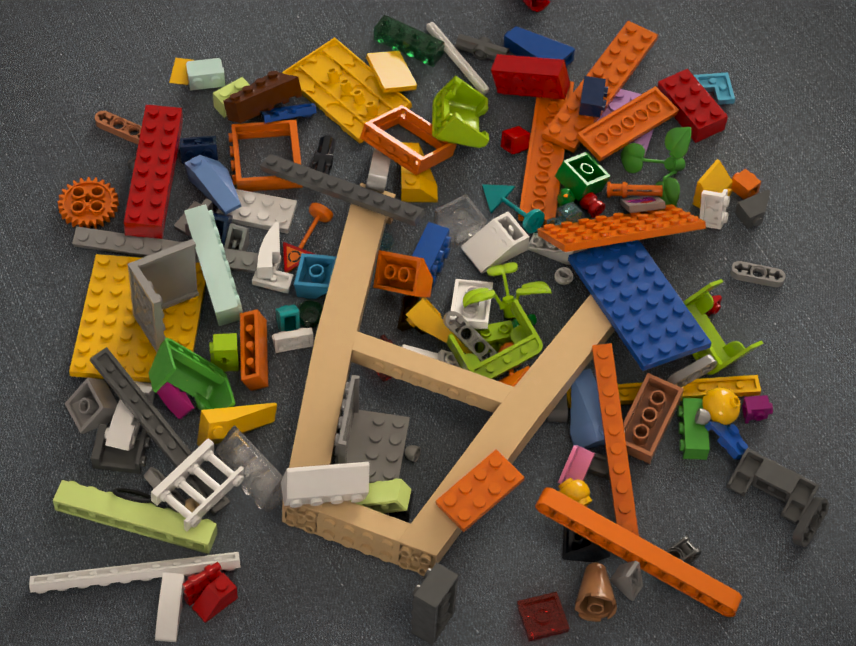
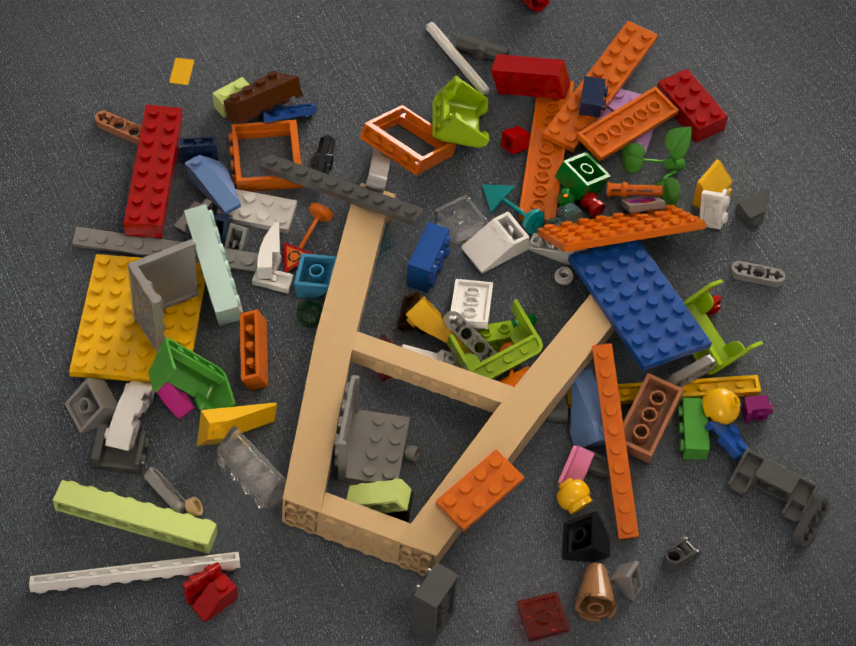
(88, 203): orange gear -> none
(116, 492): black piece -> none
(150, 419): dark grey plate -> none
(169, 607): white slope -> none
(189, 466): white fence -> none
(205, 74): light aqua bracket -> none
(225, 351): lime brick -> none
(288, 318): teal slope -> none
(293, 339): white bracket -> none
(325, 484): white slope -> none
(344, 87): yellow piece -> none
(391, 71): yellow tile -> none
(402, 274): orange slope -> none
(409, 40): clear green brick -> none
(418, 187): yellow wedge -> none
(483, 294): lime plant -> none
(529, 44): blue slope -> none
(634, 548): orange beam -> none
(702, 416): light grey hinge -> none
(720, 85): medium azure plate -> none
(745, 184): orange brick -> none

